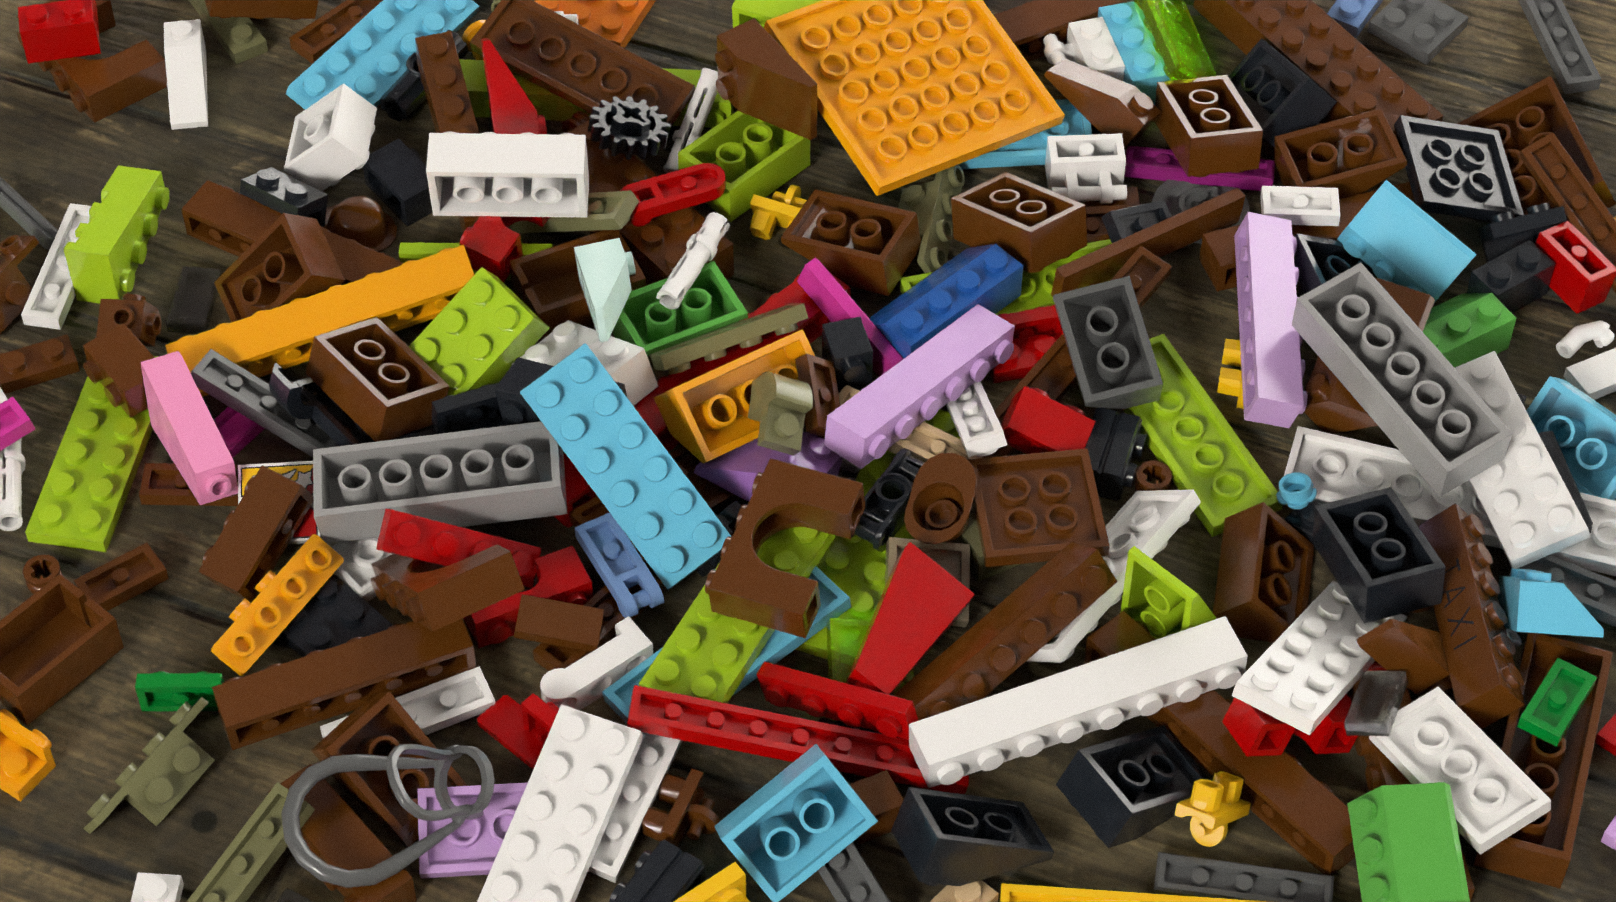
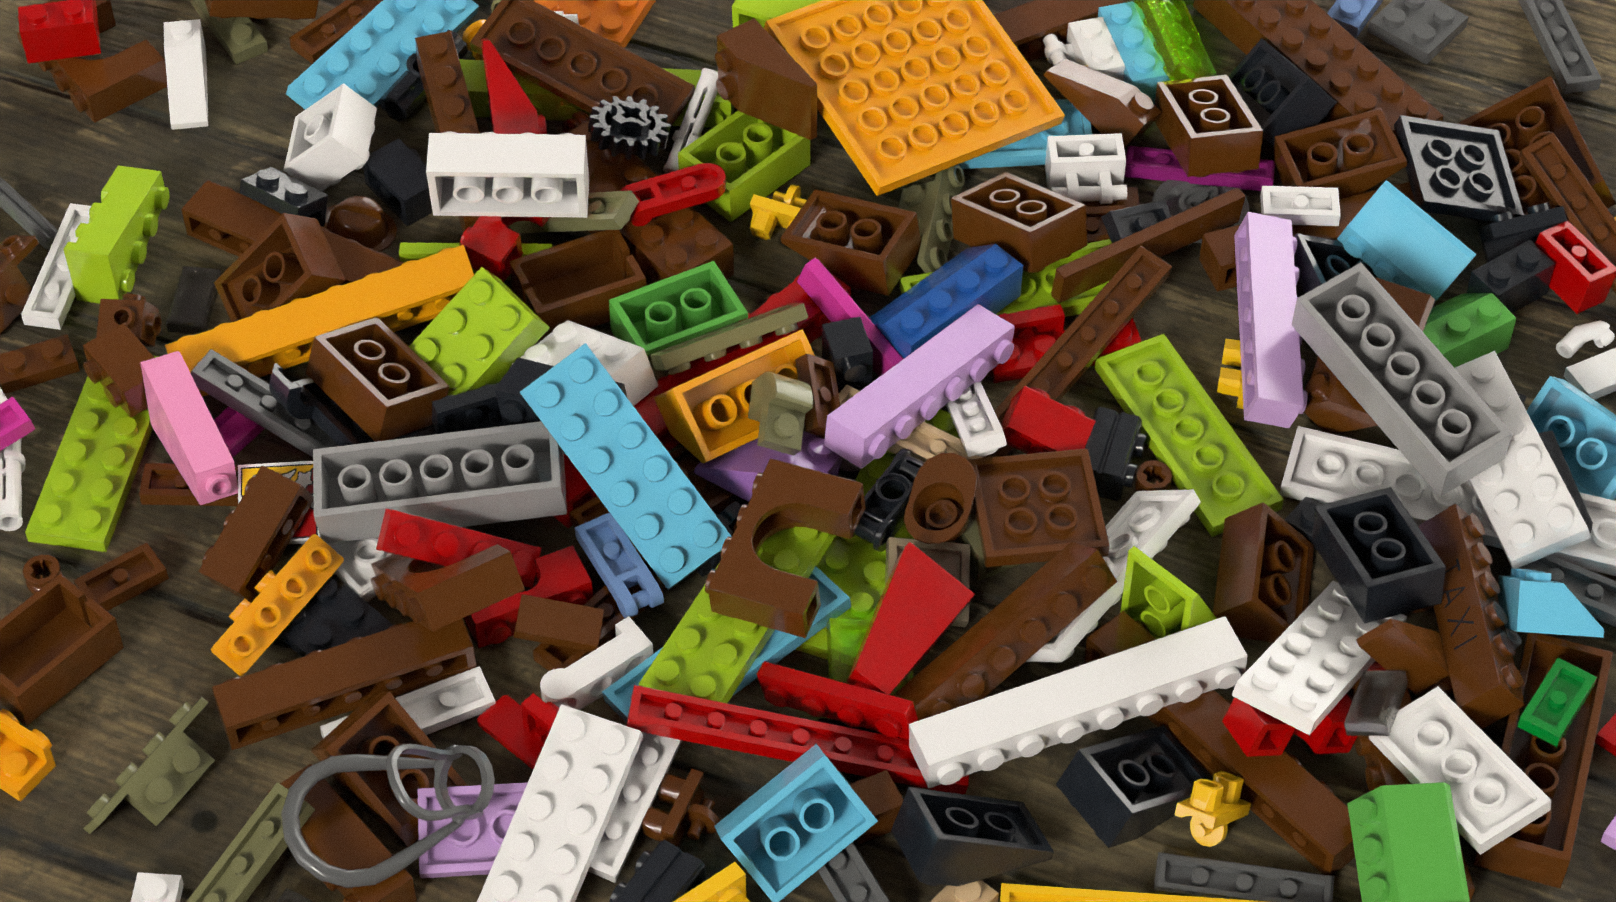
(170, 690): green plate -> none
(605, 281): light aqua slope -> none
(700, 249): white pin -> none
(1109, 345): dark grey slope -> none
(1296, 490): medium azure plate -> none

